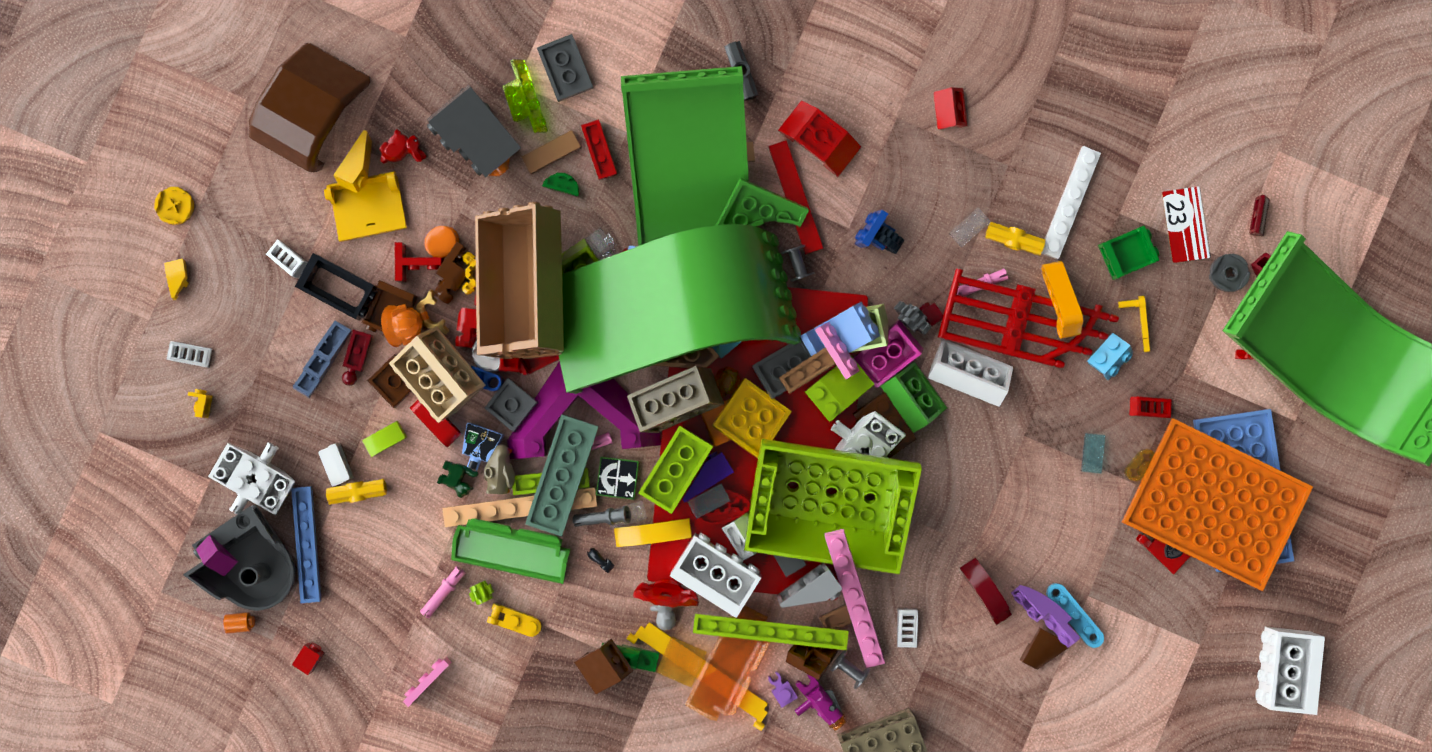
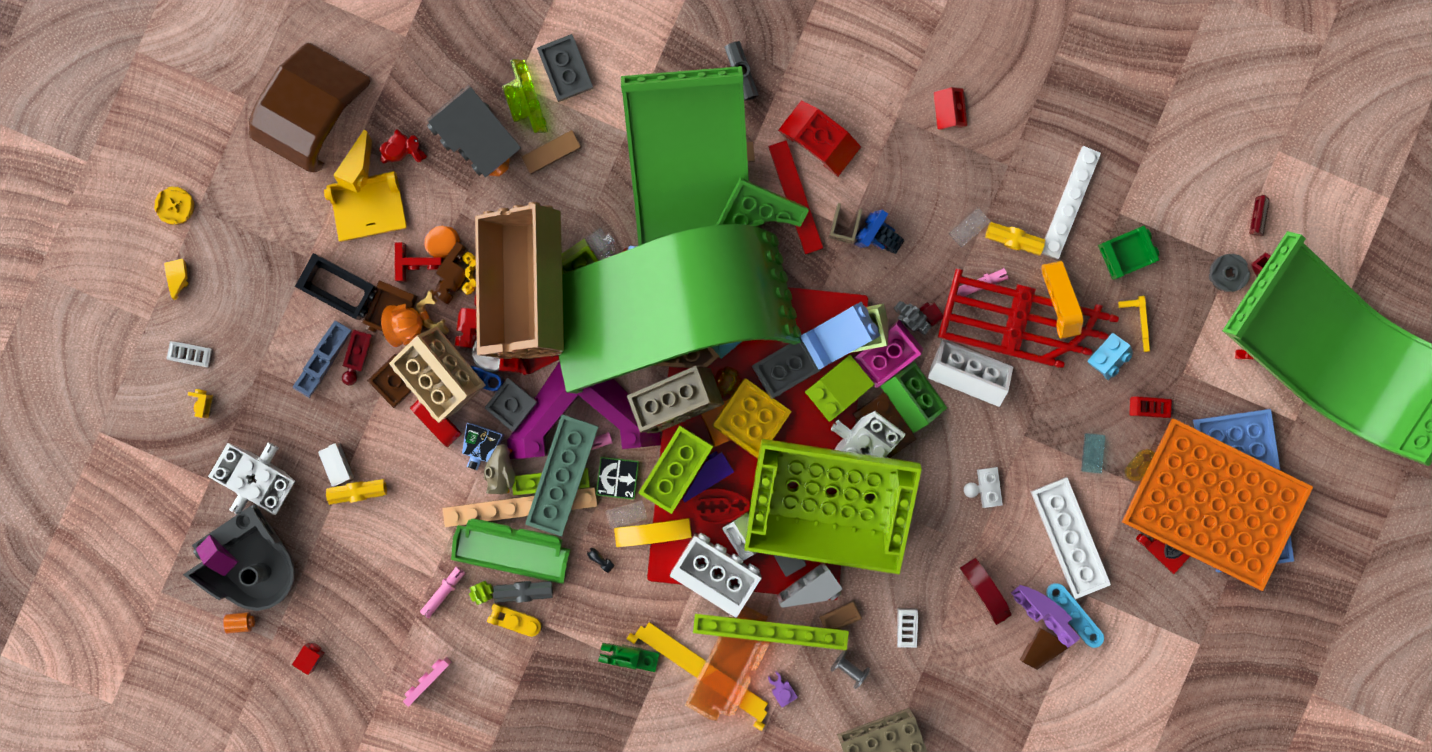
(296, 267): white slope -> none
(306, 544): medium blue plate -> none
(384, 438): lime slope -> none
(455, 476): dark green animal -> none
(523, 591): none -> dark grey piece
(562, 183): green plate -> none
(598, 149): red plate -> none
(604, 666): reddish brown panel -> none
(609, 516): dark grey pin -> none
(654, 592): red piece -> none
(665, 617): light grey animal -> none
(681, 661): clear yellow tile -> none
(708, 501): clear light blue tile -> none
(797, 262): flat silver piece -> none
(807, 370): medium nougat tile -> none
(811, 659): reddish brown slope -> none
(823, 702): magenta piece -> none
(832, 235): none -> dark tan piece
(837, 350): bright pink plate -> none
(854, 598): bright pink plate -> none
(988, 487): none -> white plate
(1070, 538): none -> white plate
(1186, 224): sticker -> none
(1290, 670): white brick -> none

